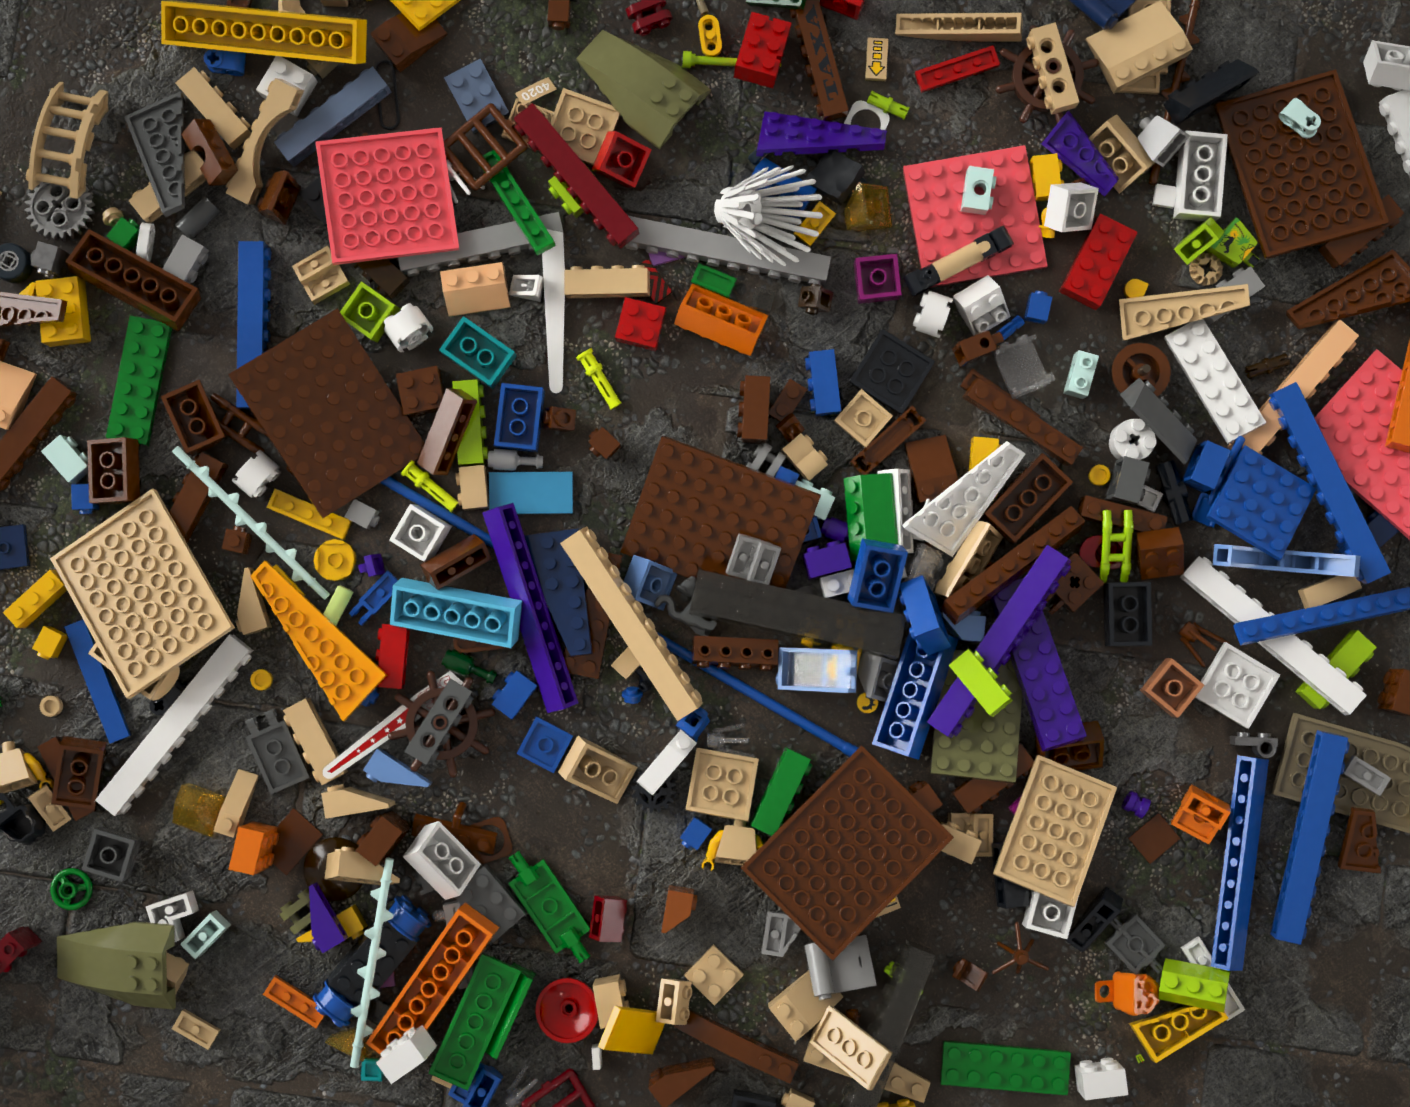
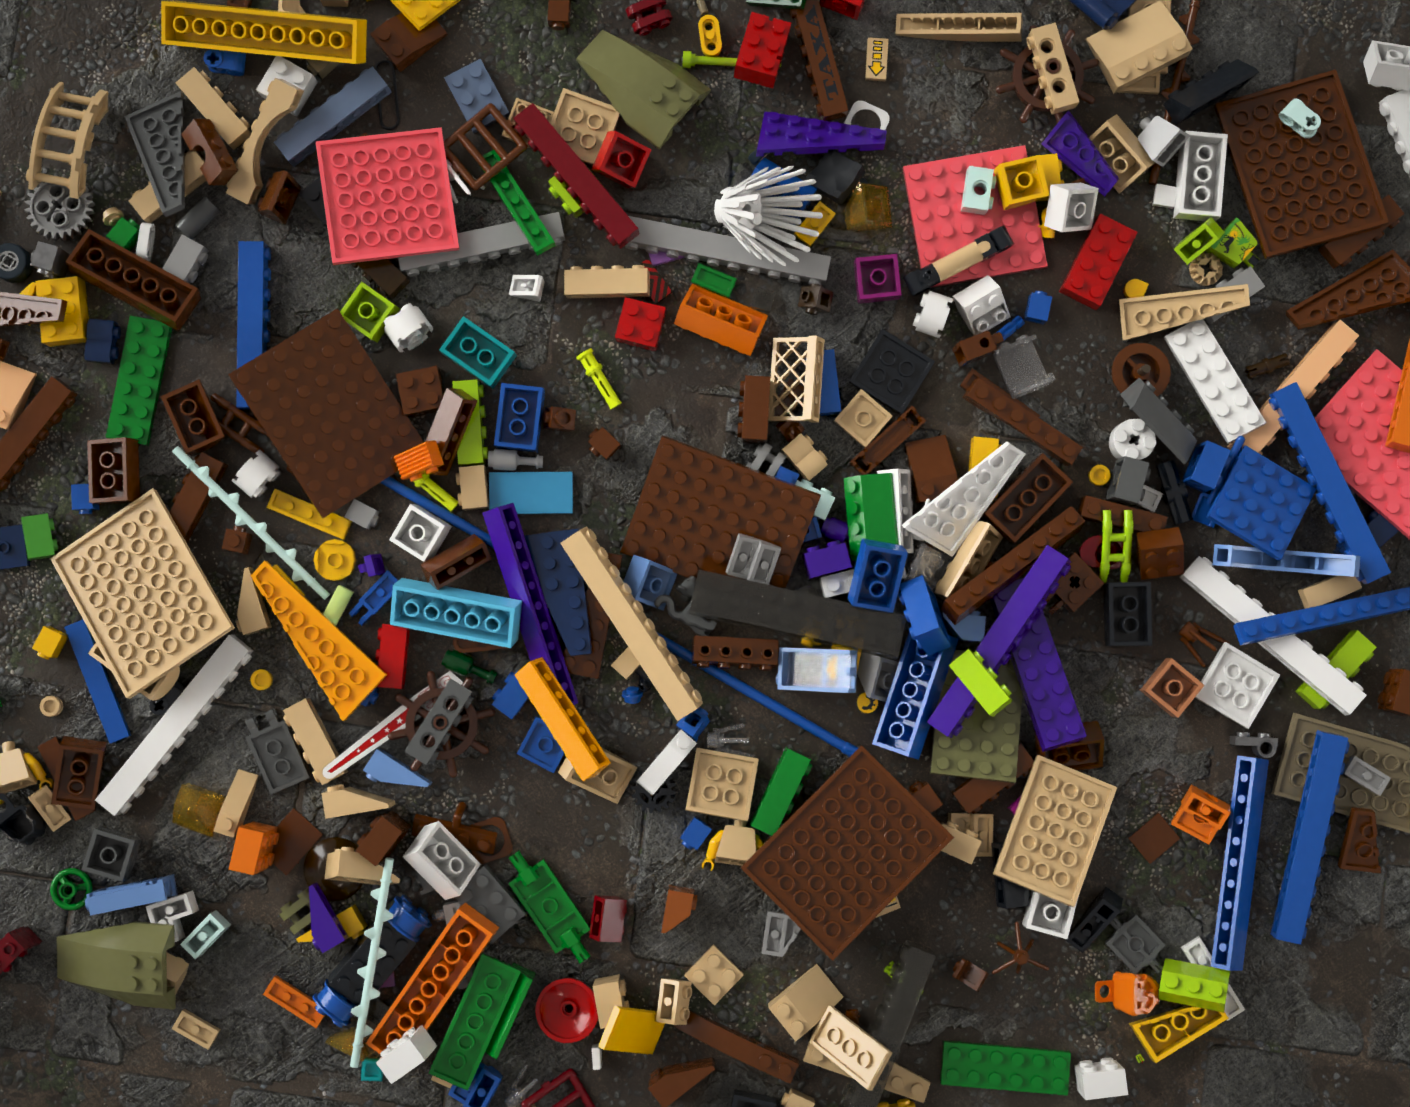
(36, 600): yellow brick -> none
(38, 536): none -> bright green brick
(67, 458): light aqua brick -> none
(101, 341): none -> dark blue brick
(131, 894): none -> medium blue door
(320, 275): tan slope -> none
(419, 460): none -> orange brick
(475, 289): light nougat slope -> none
(535, 91): tan sticker -> none
(554, 309): white sticker -> none
(562, 719): none -> light orange brick
(812, 376): none -> tan fence
(847, 972): light grey door -> none
(888, 105): lime pin -> none
(957, 68): red plate -> none
(1021, 182): none -> yellow slope
(1081, 374): light aqua brick -> none
(1133, 803): dark purple wheel -> none

